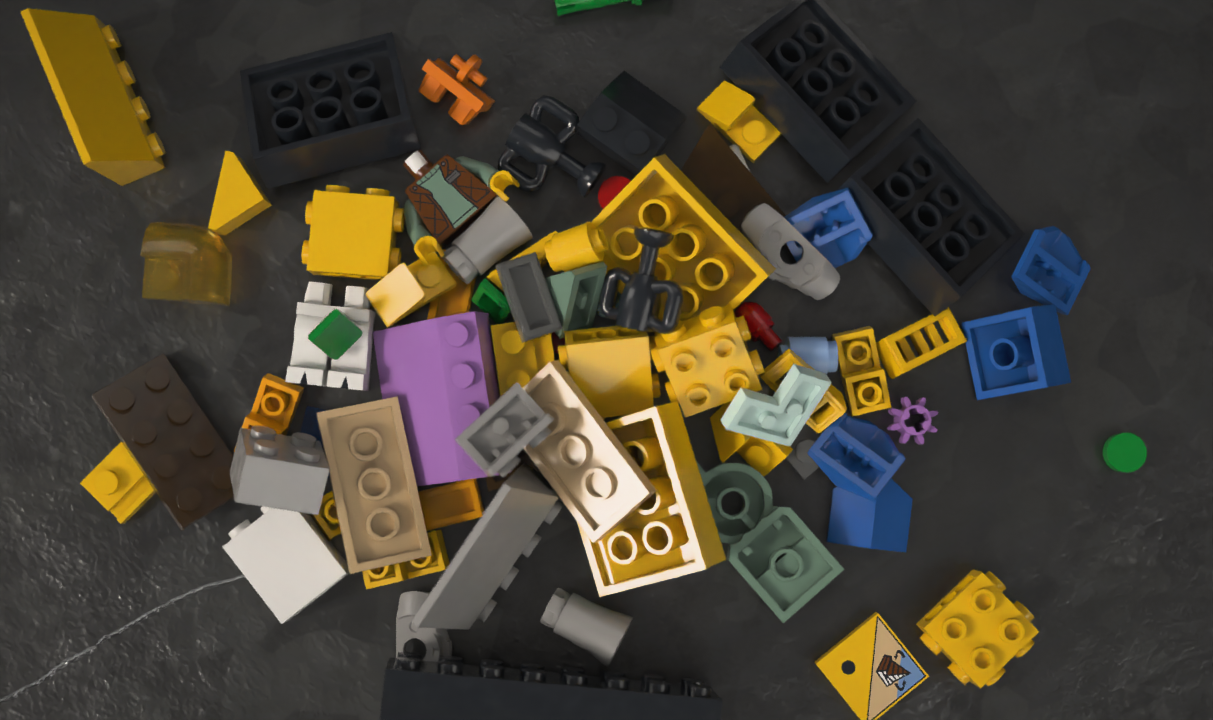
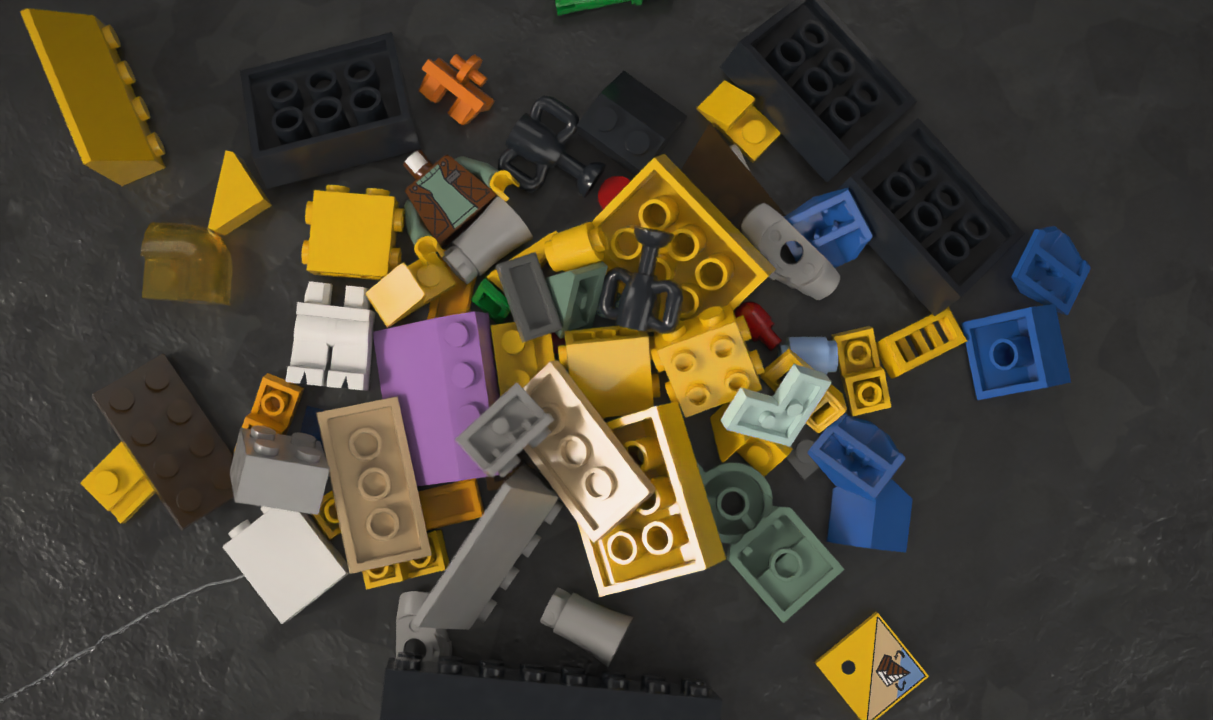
(335, 334): green slope -> none
(922, 426): medium lavender gear -> none
(978, 629): yellow brick -> none
(1124, 452): green tile -> none

